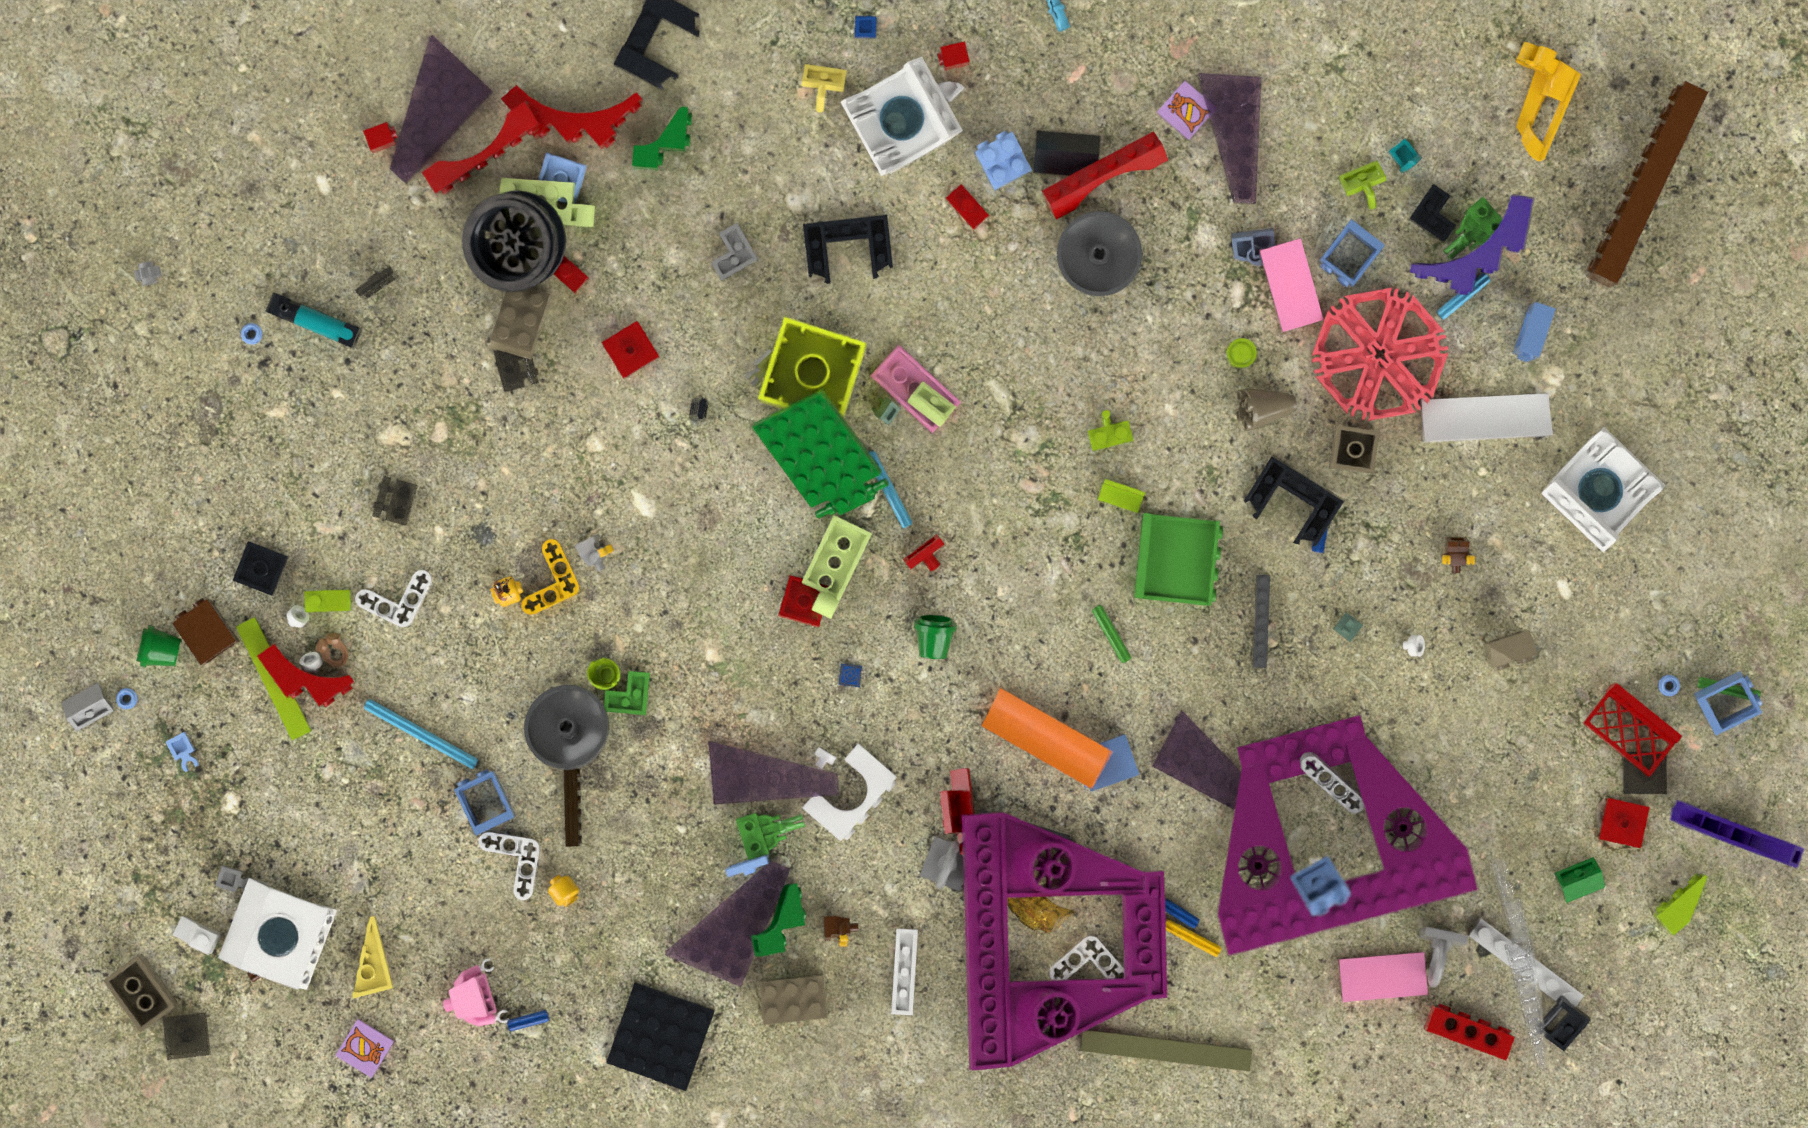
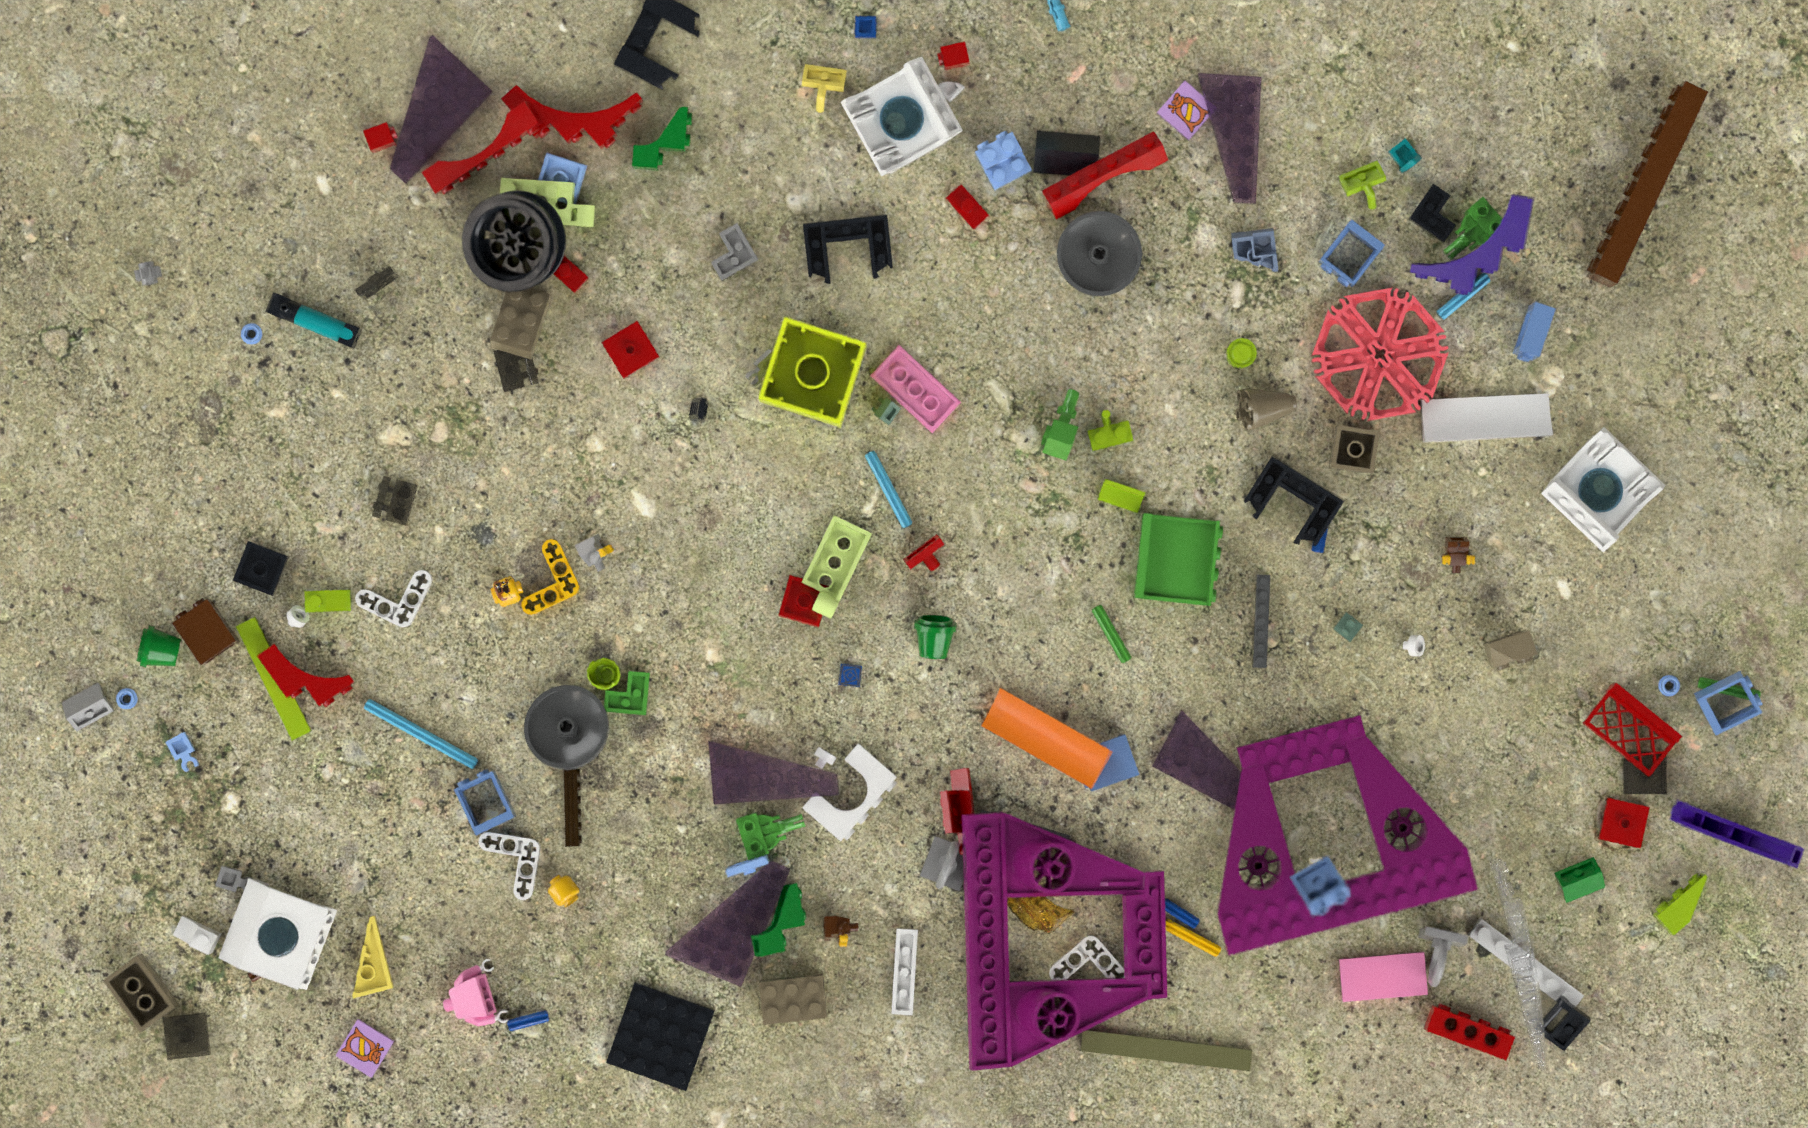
(311, 662): white tile -> none
(334, 639): medium nougat piece -> none
(821, 454): green plate -> none
(931, 404): yellowish green slope -> none
(1061, 435): none -> bright green brick
(1291, 285): bright pink tile -> none
(1334, 780): light grey beam -> none
(1550, 79): yellow panel -> none

